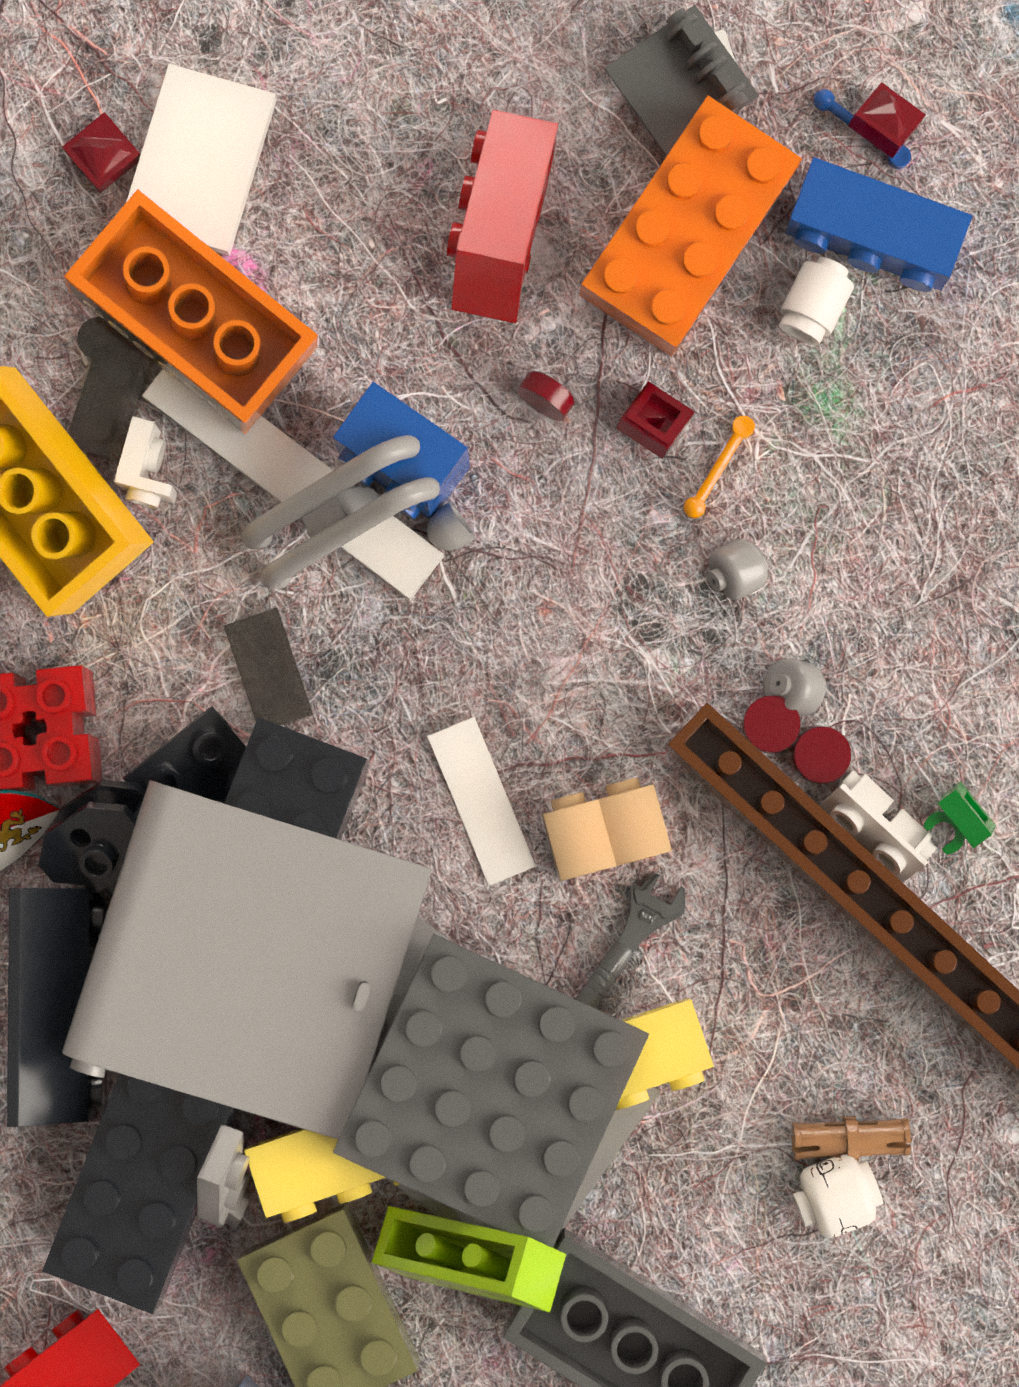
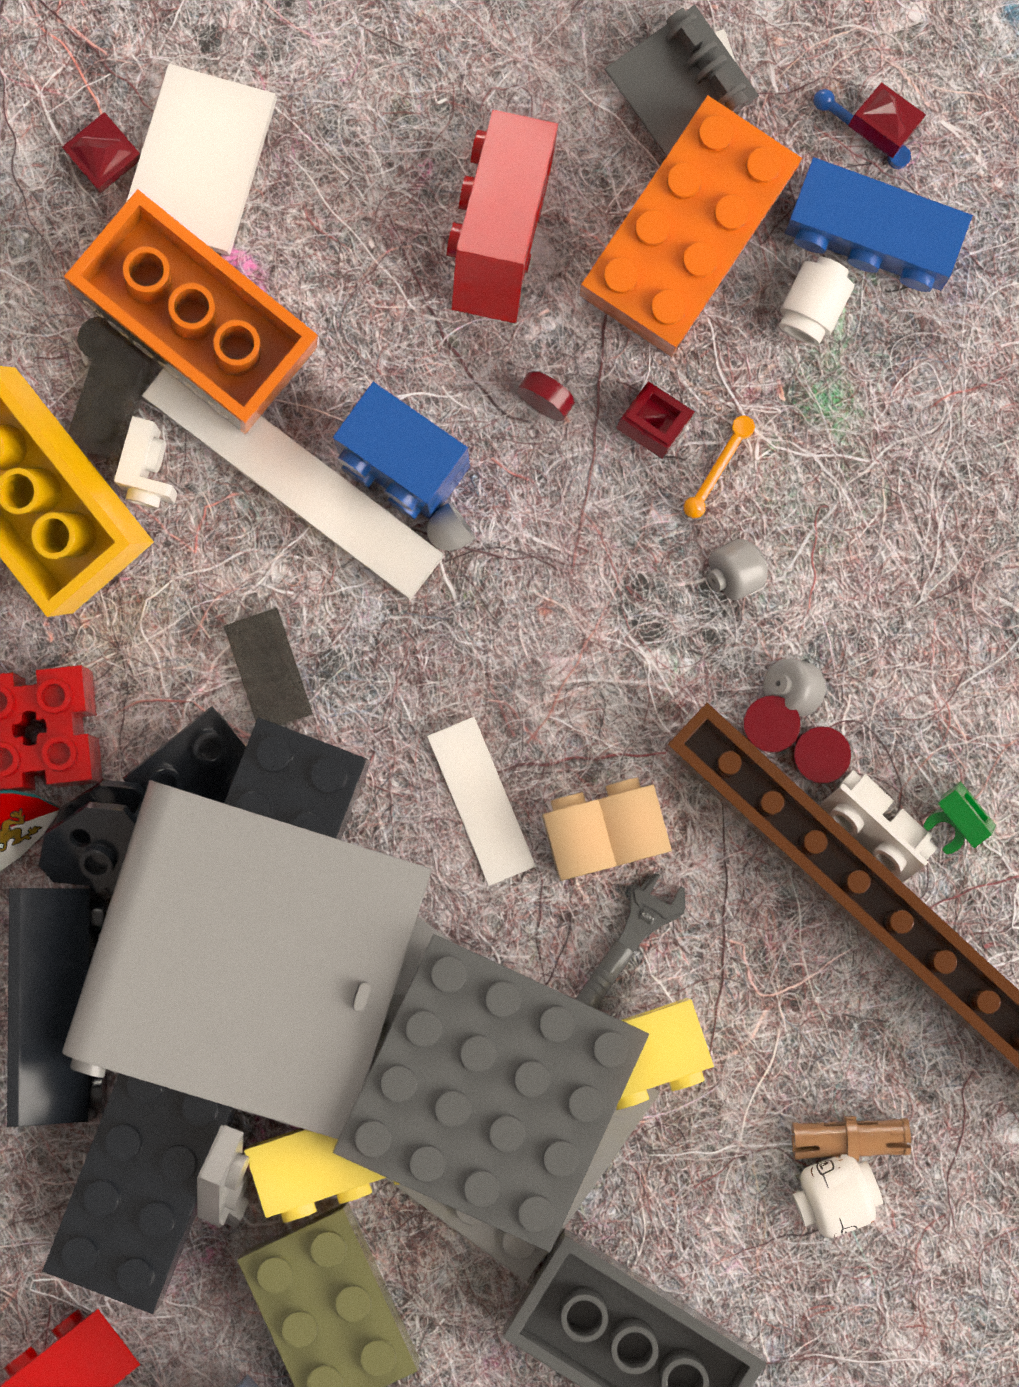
(337, 512): light grey piece -> none
(469, 1258): lime brick -> none

